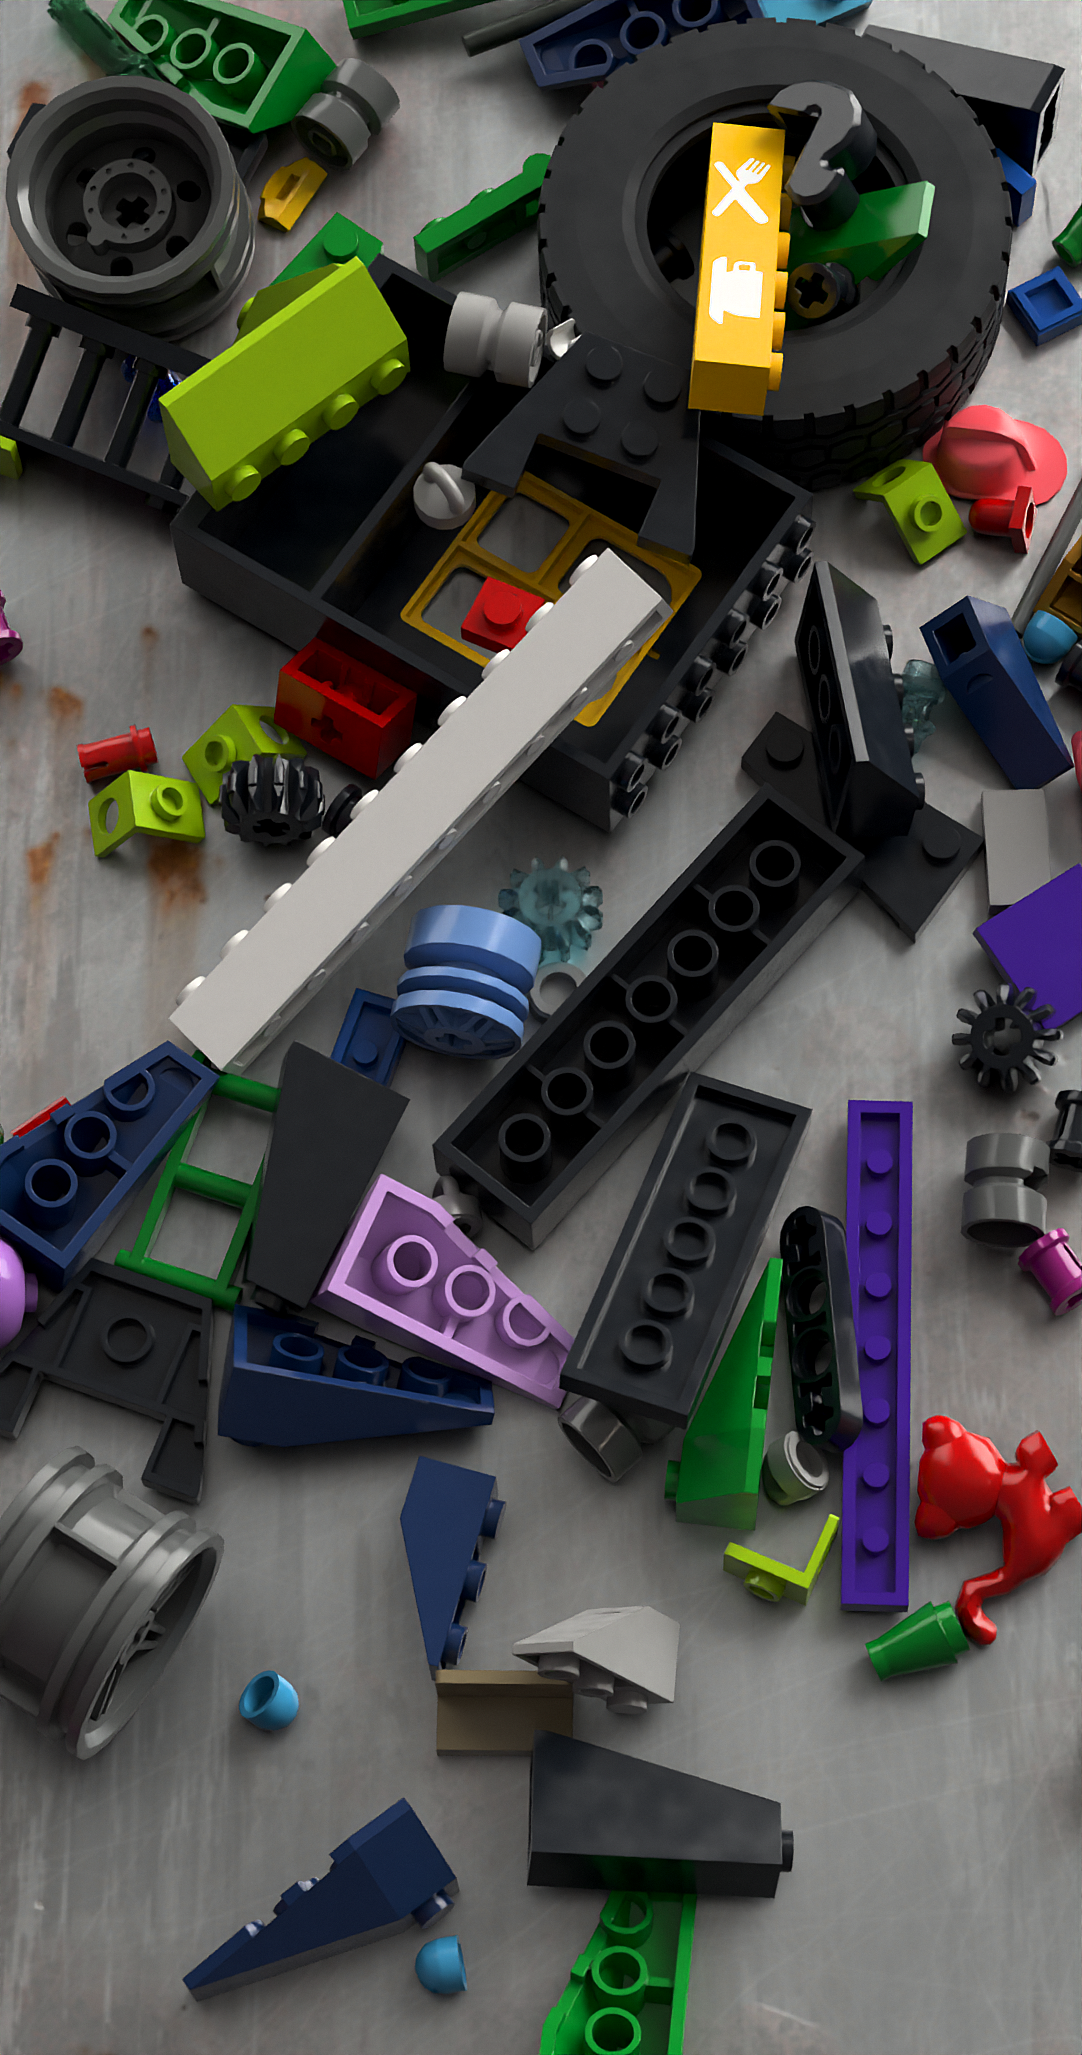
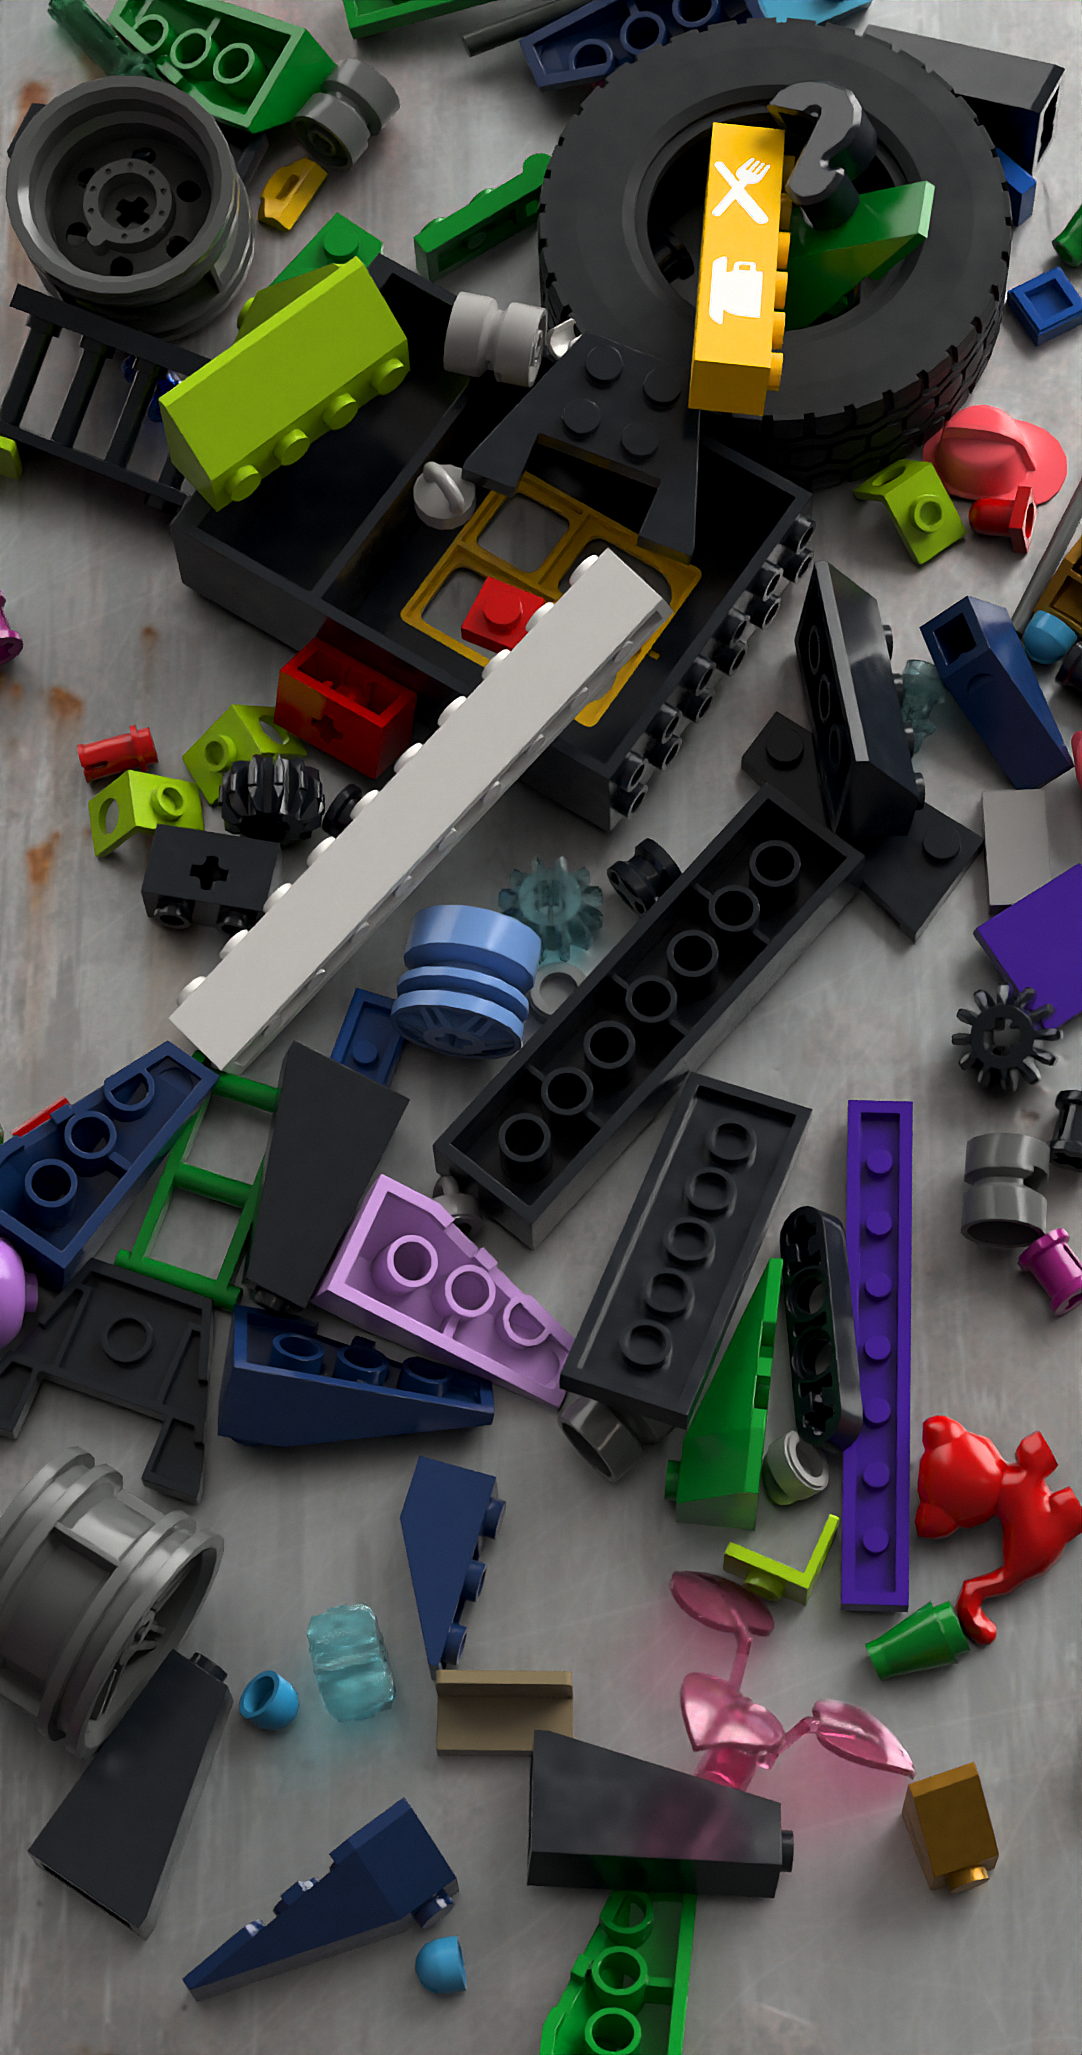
(137, 1798): none -> black slope
(188, 862): none -> black brick
(351, 1662): none -> clear light blue gear
(610, 1655): light grey slope -> none
(643, 876): none -> black wheel
(744, 1734): none -> clear pink plant
(805, 297): black bush -> none
(951, 1829): none -> pearl gold slope

